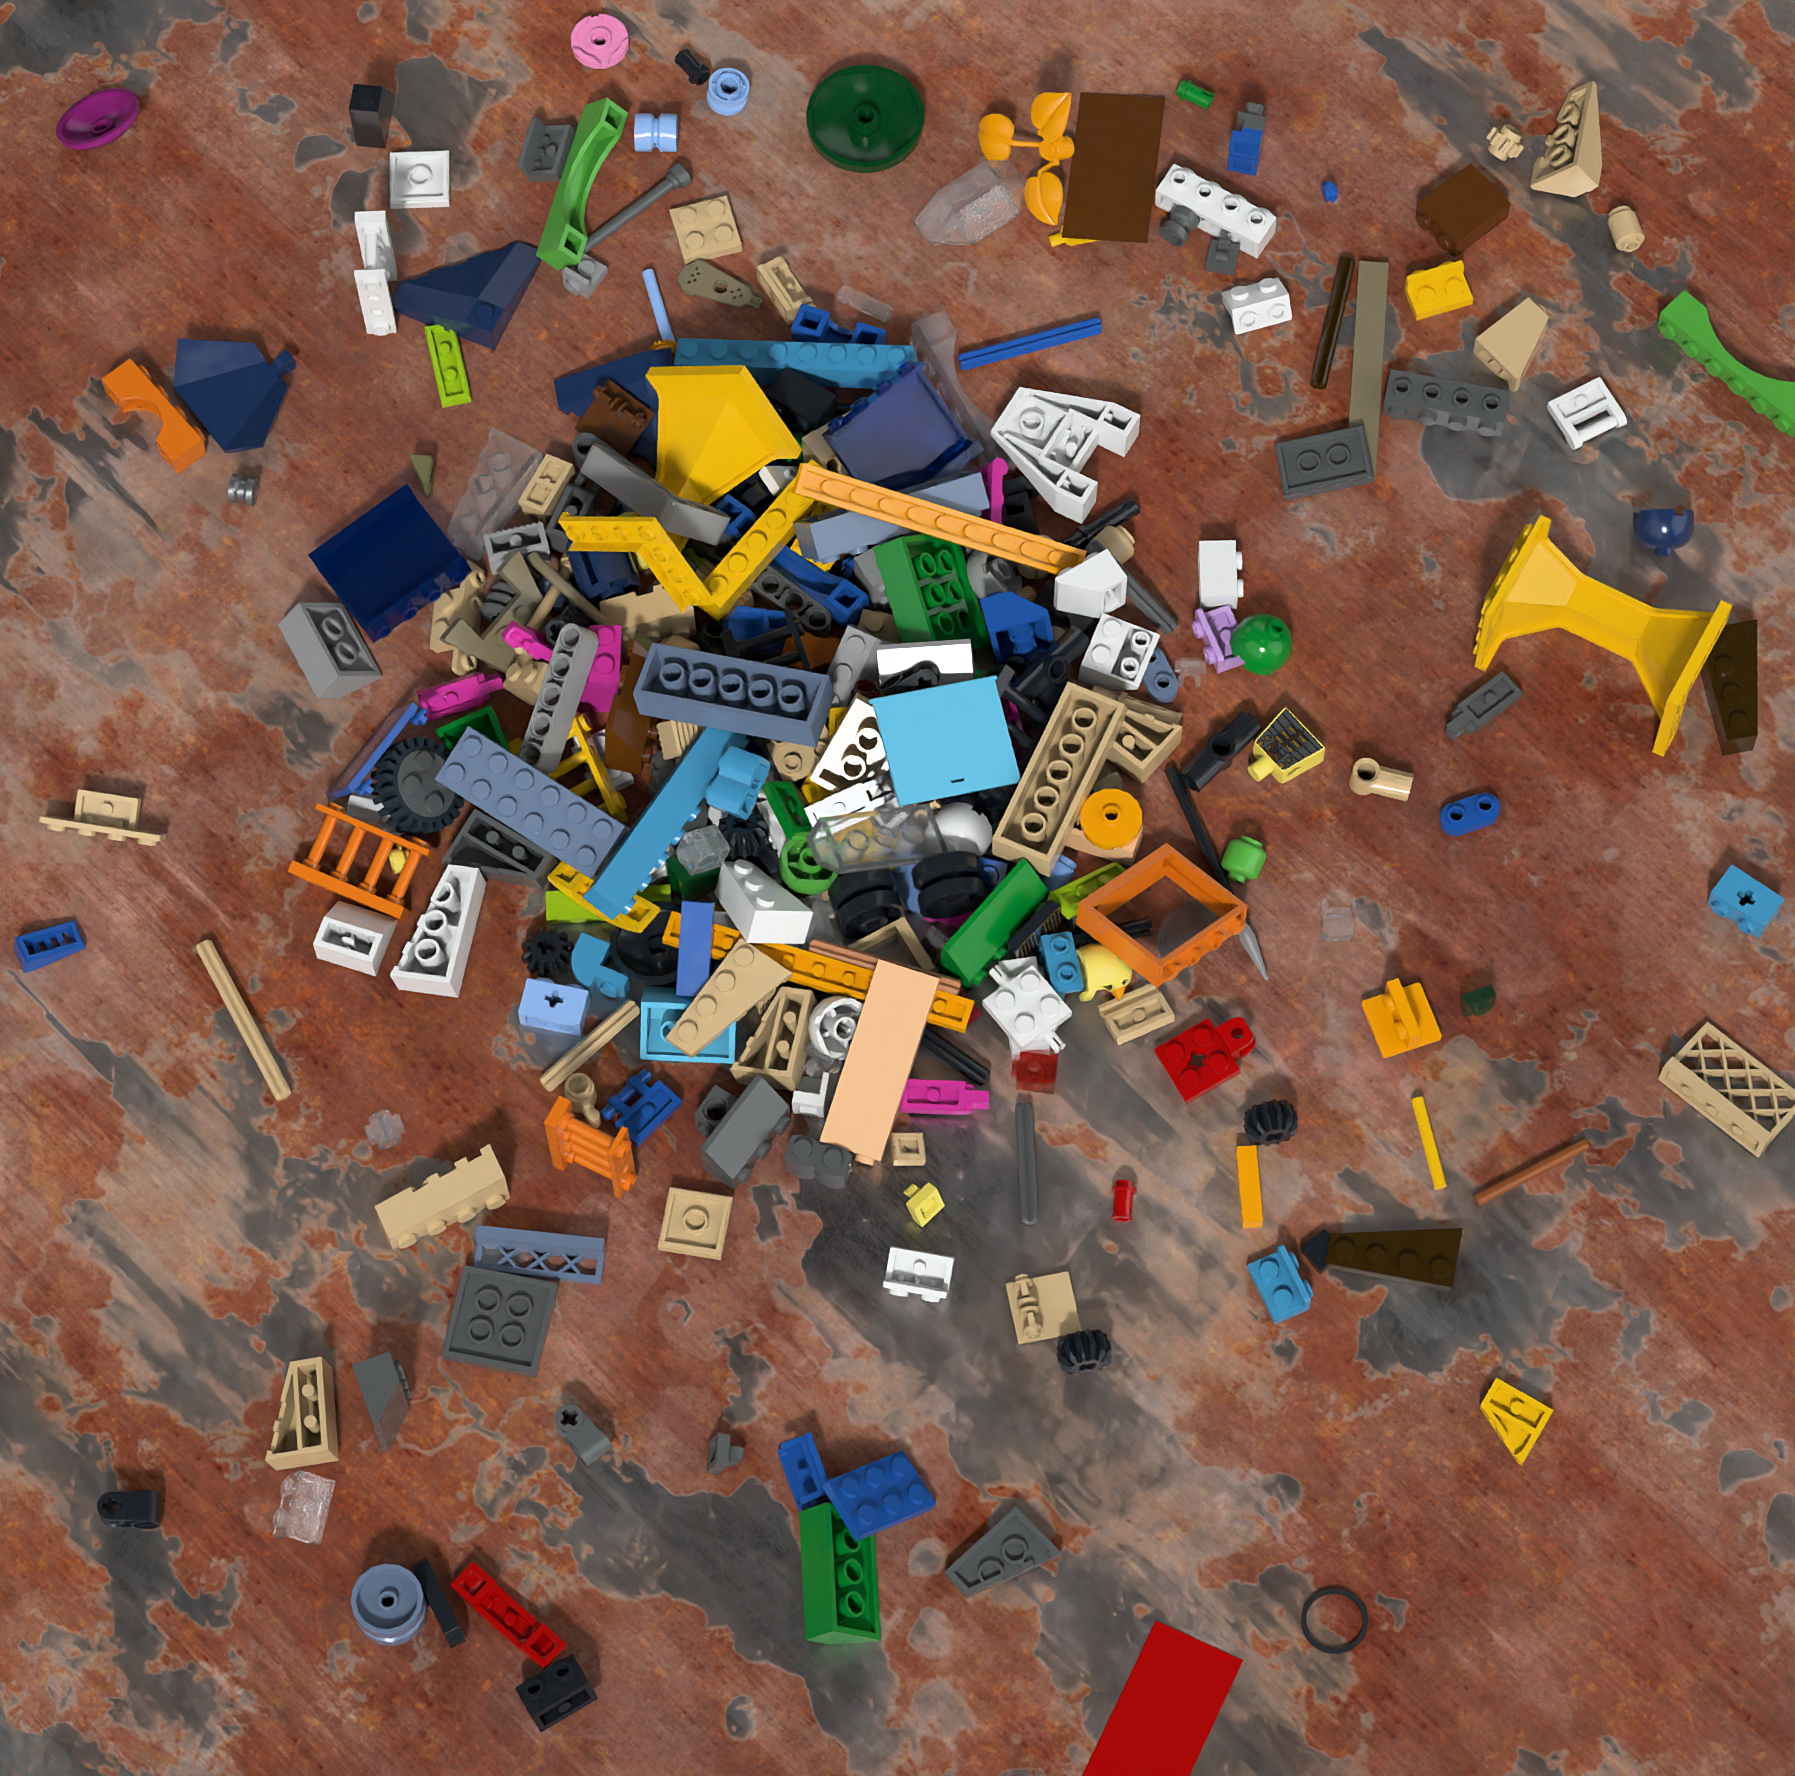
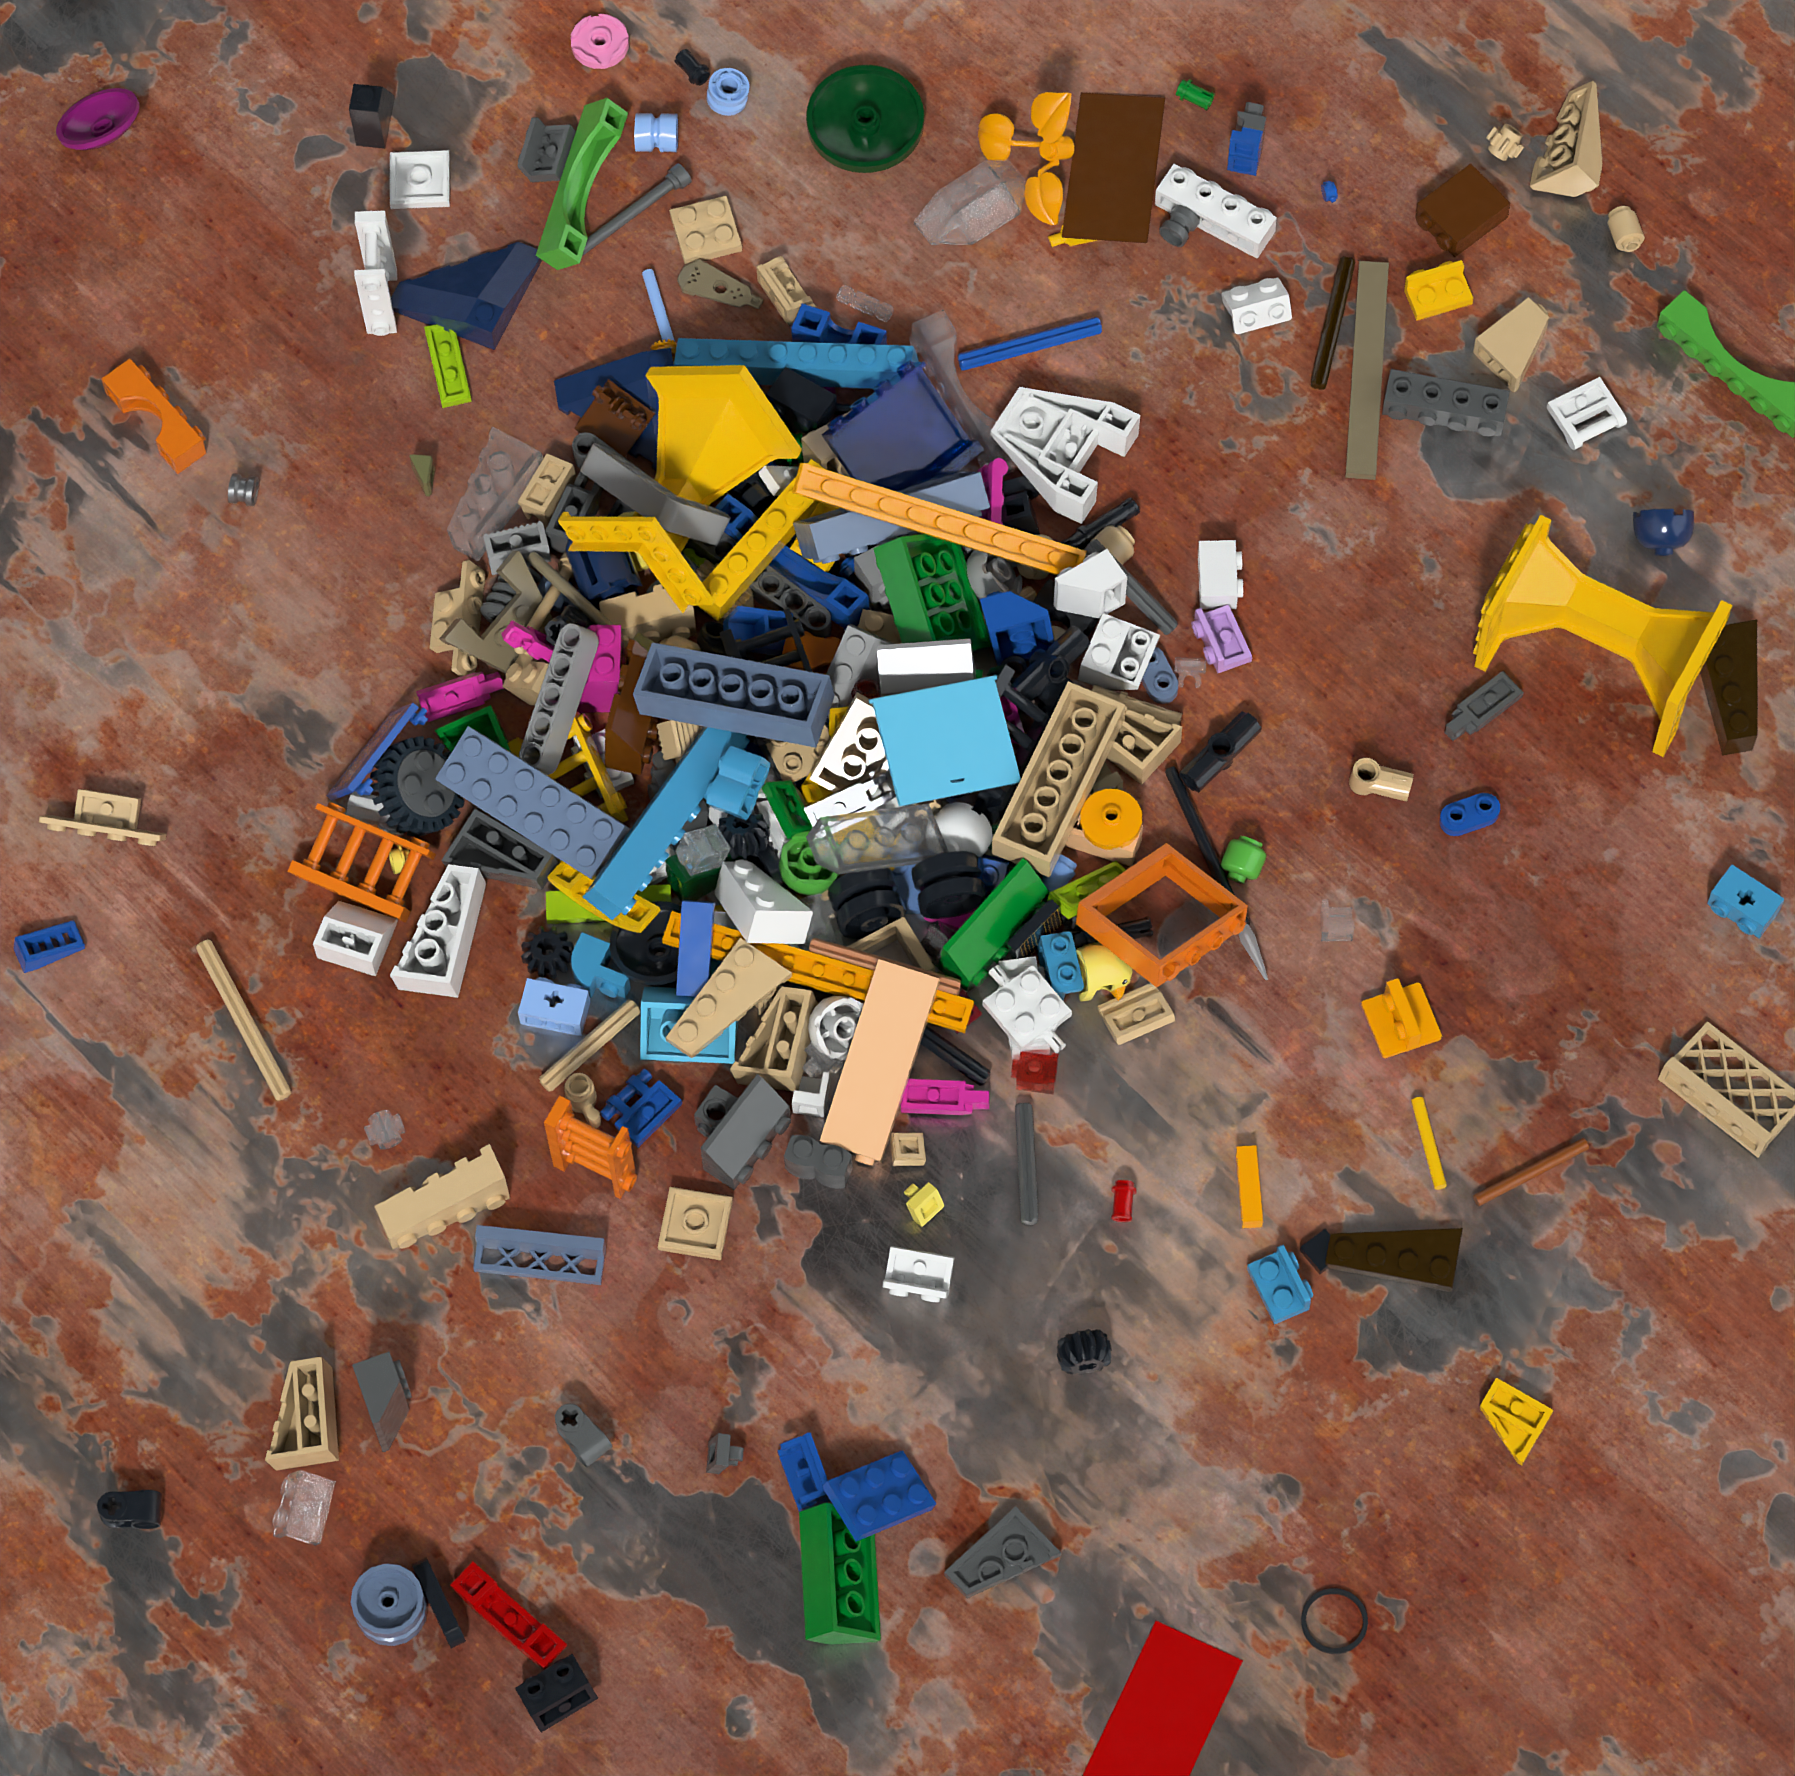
(231, 390): dark blue panel -> none
(328, 649): light grey slope -> none
(390, 563): clear blue panel -> none
(499, 1321): dark grey plate -> none
(584, 277): light grey bracket -> none
(910, 679): black piece -> none
(1042, 1307): tan hinge -> none
(1216, 1045): red plate -> none
(1222, 257): dark grey tile -> none
(1262, 643): green cylinder -> none
(1271, 1122): black gear -> none
(1285, 749): torso -> none
(1324, 462): dark grey tile -> none
(1478, 1001): clear green plate -> none

